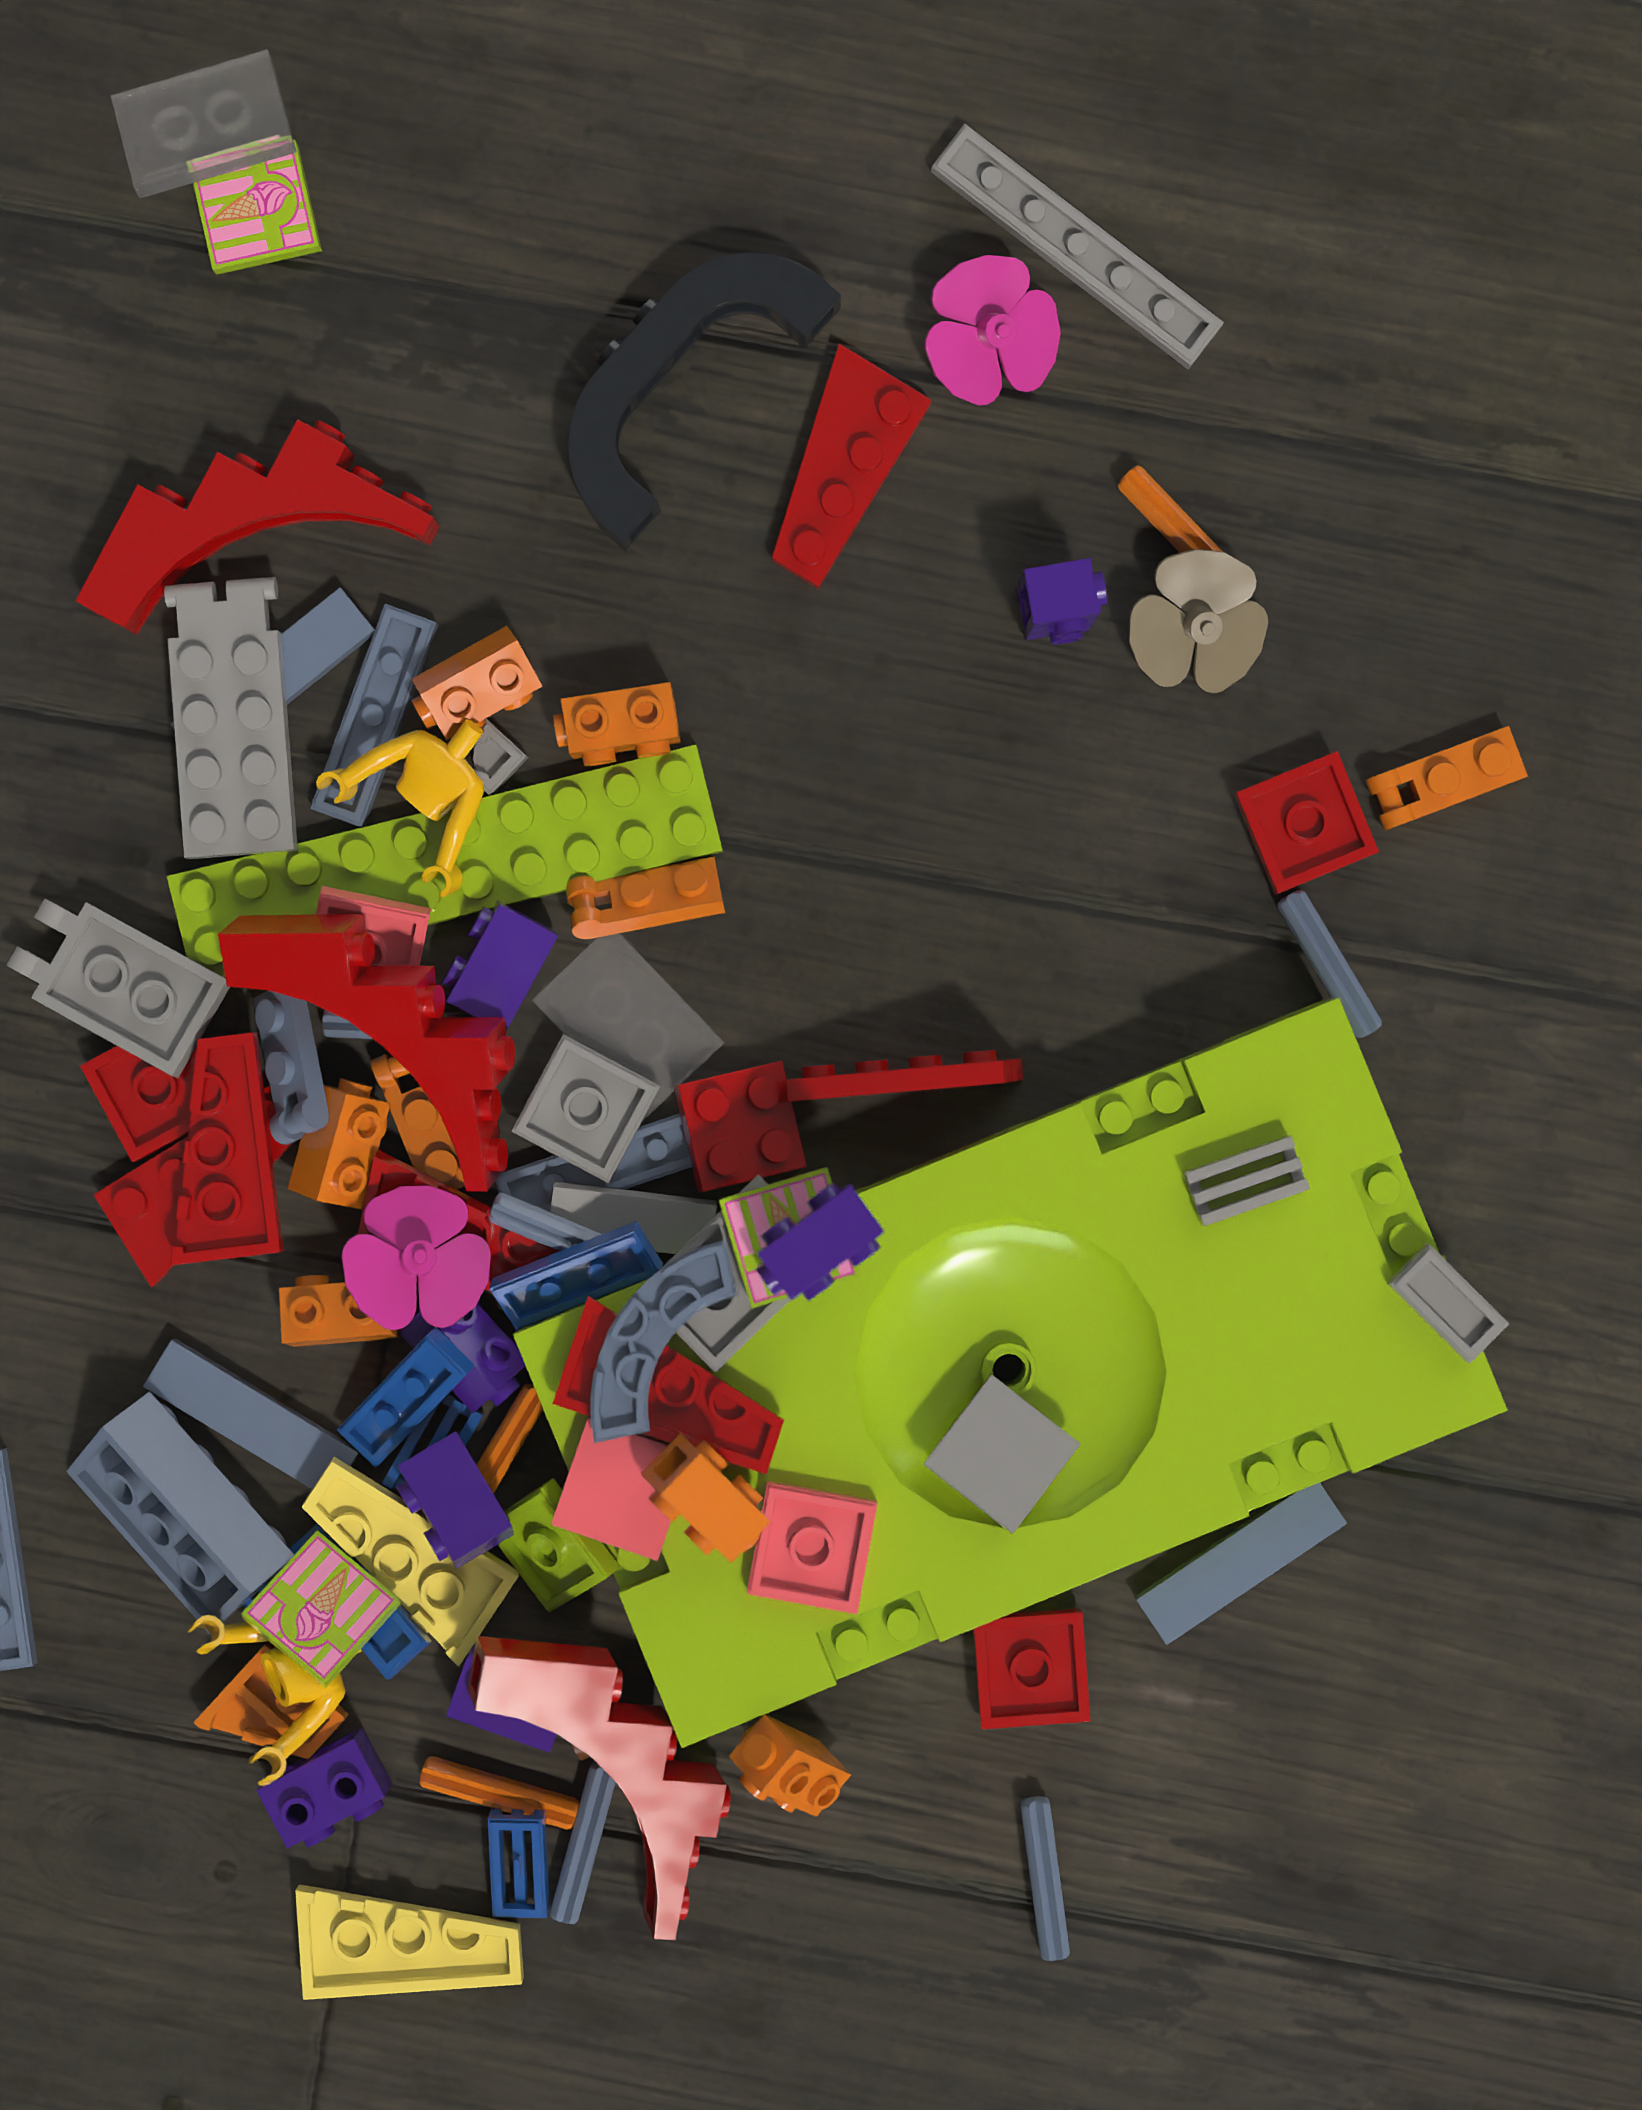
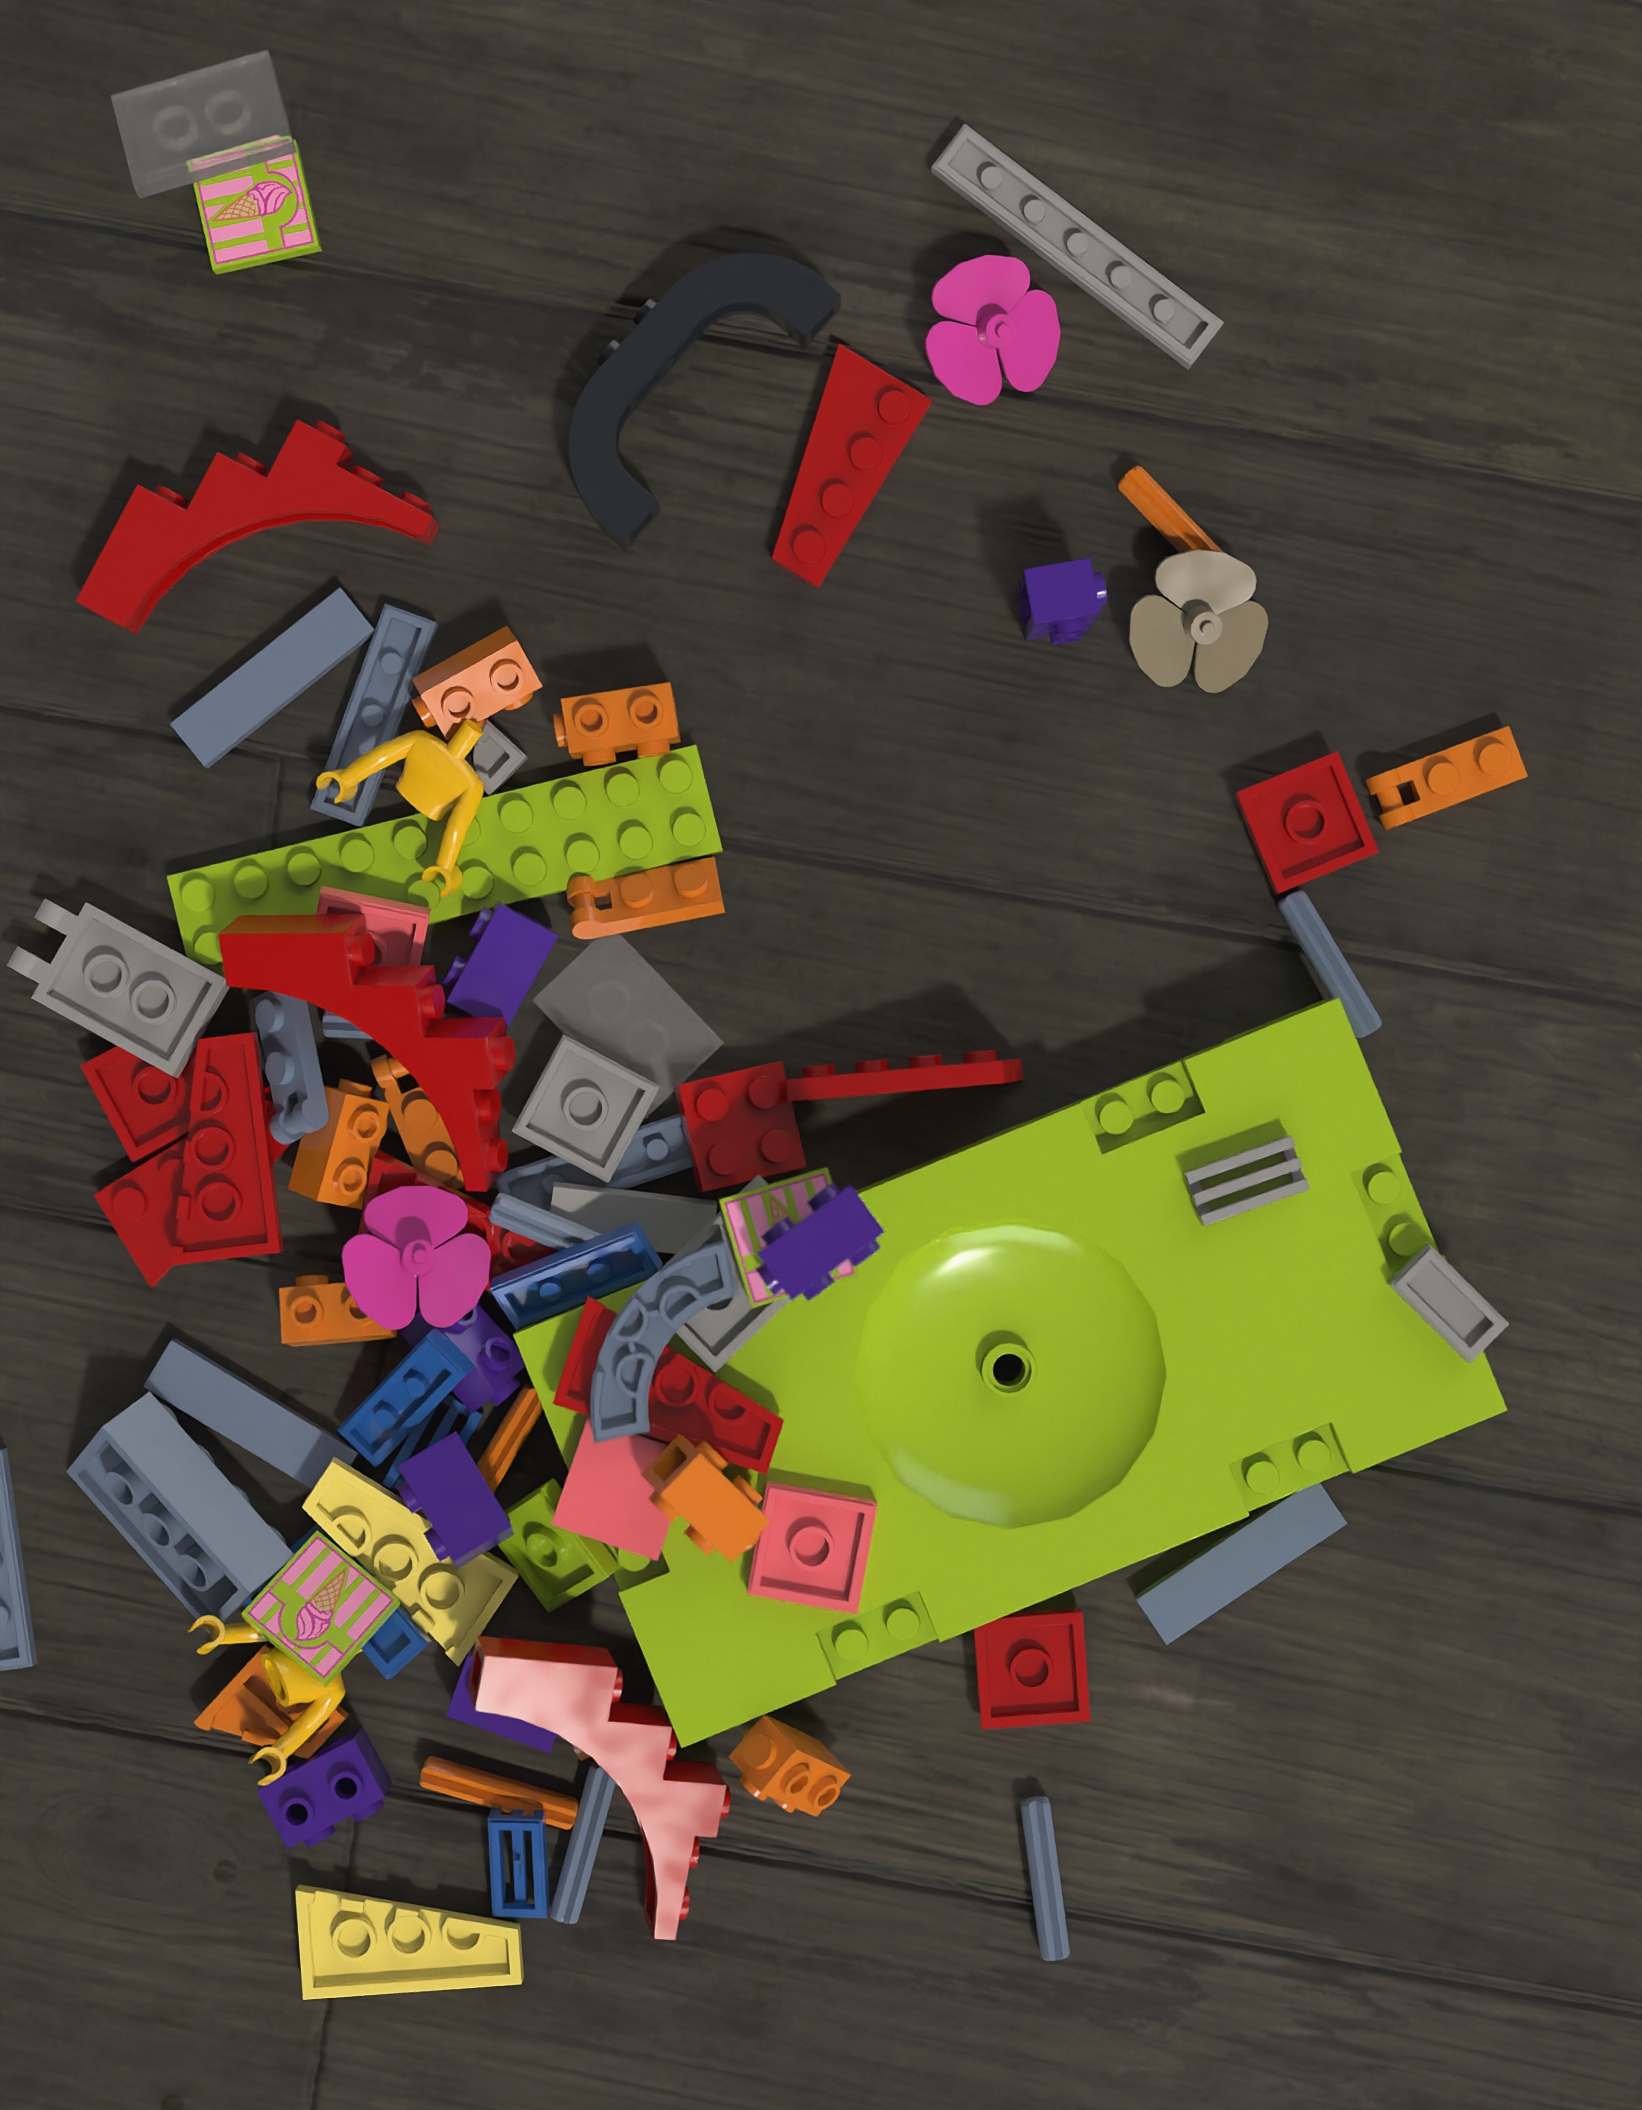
(231, 721): light grey hinge -> none
(1001, 1454): light grey tile -> none

